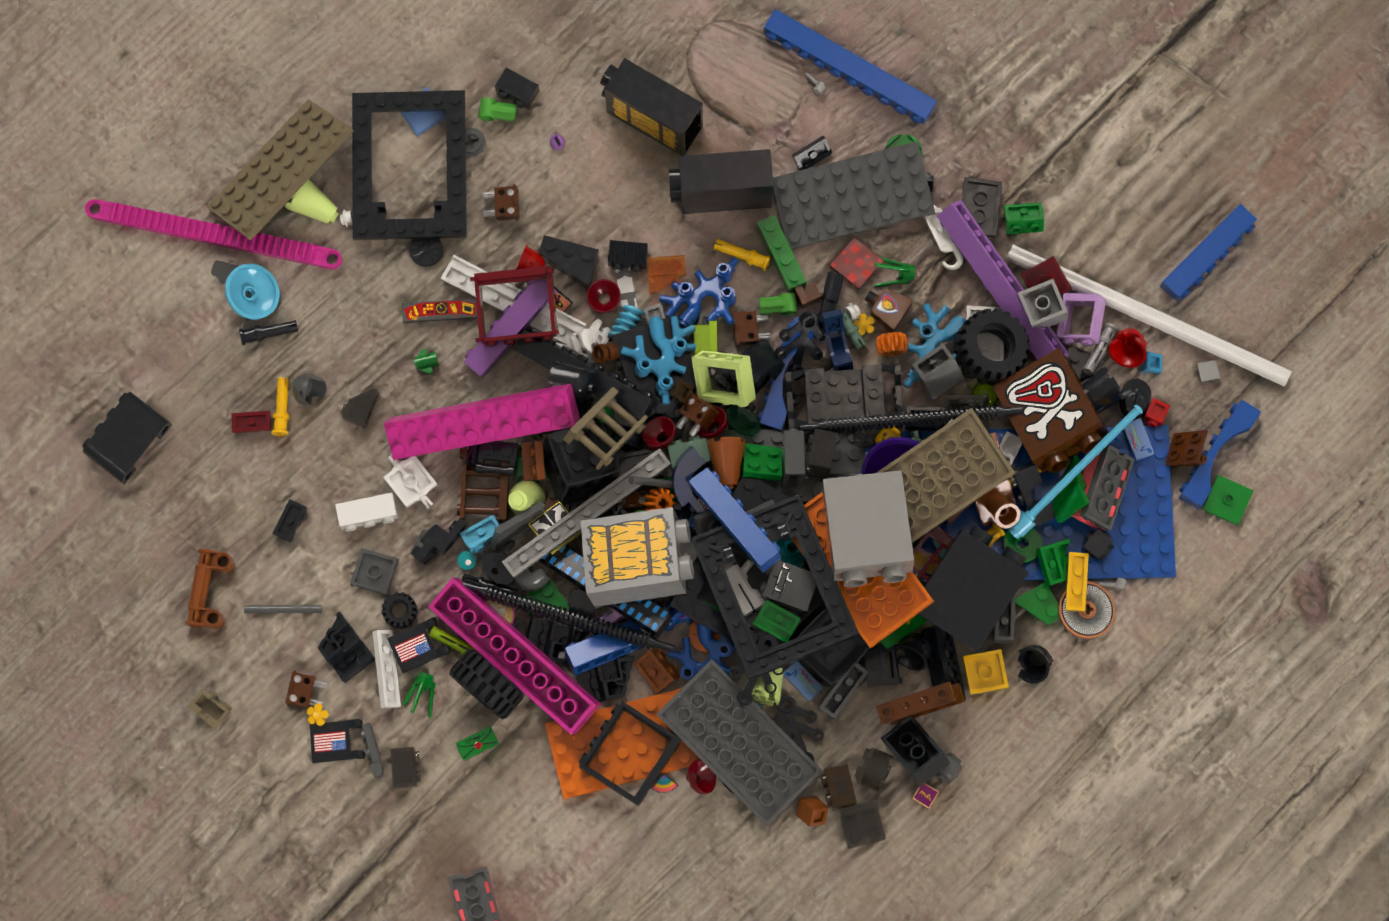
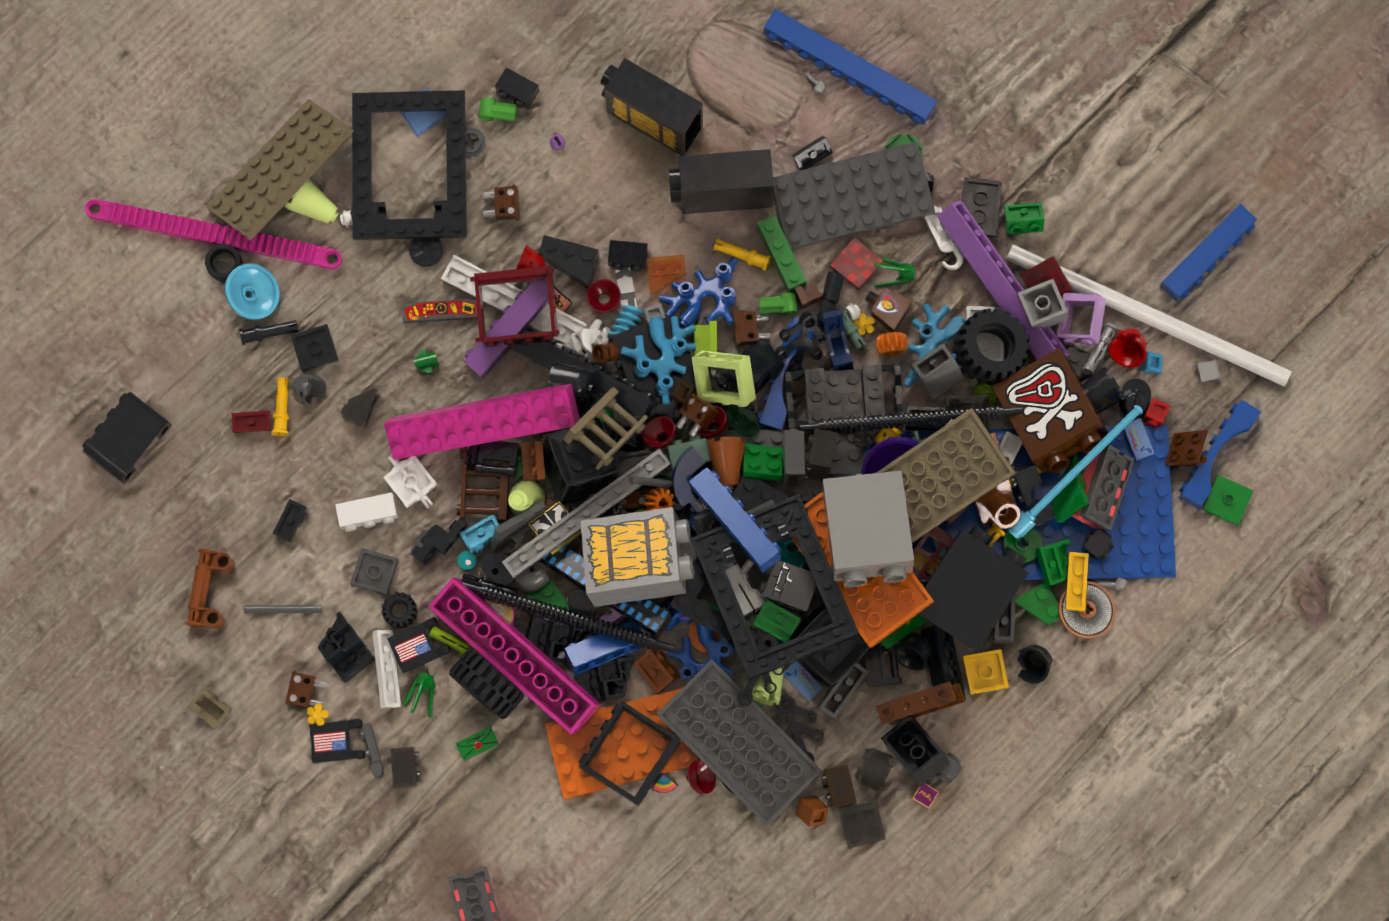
(213, 252): none -> black tyre
(314, 348): none -> black plate

